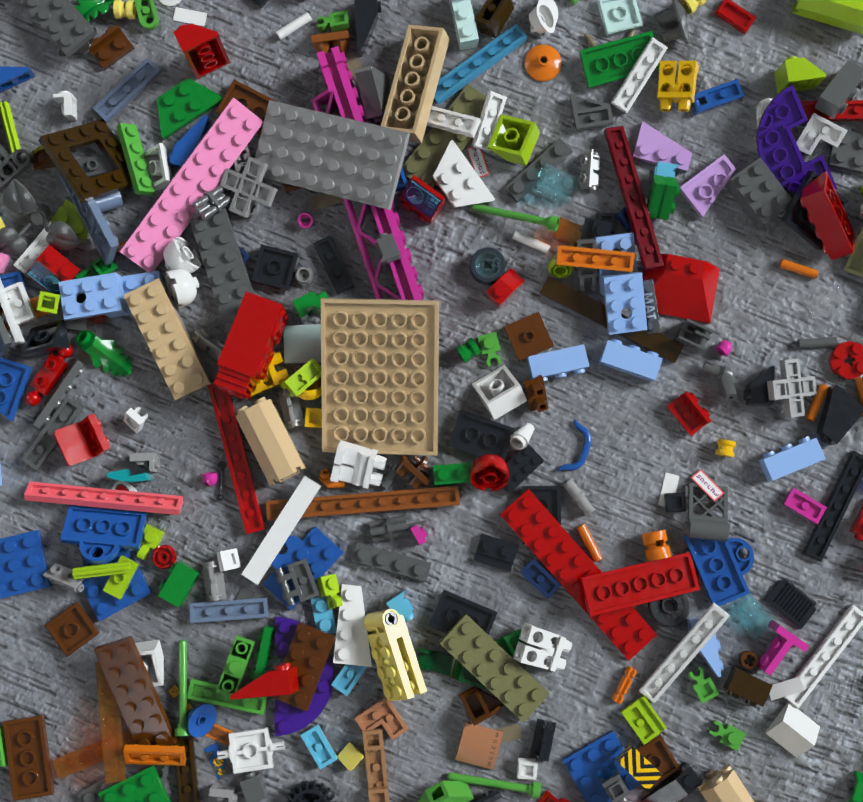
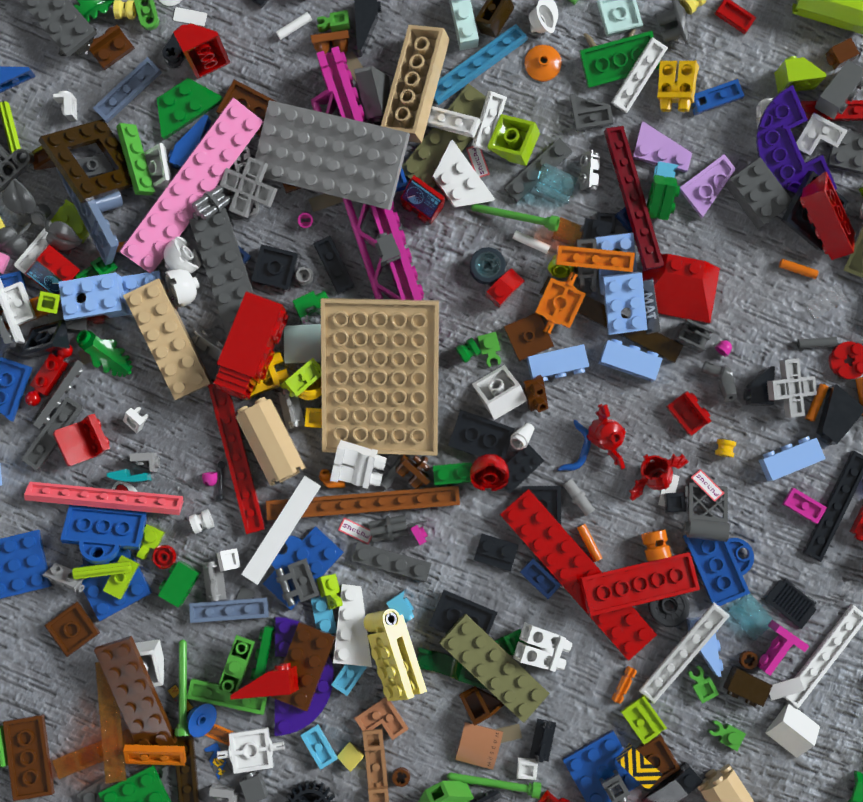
(174, 52): none -> black piece
(201, 521): none -> white wheel
(355, 530): none -> white sticker
(395, 775): none -> reddish brown bush
(560, 303): none -> orange plate
(607, 434): none -> red helmet
(656, 473): none -> red helmet
(841, 53): none -> reddish brown brick

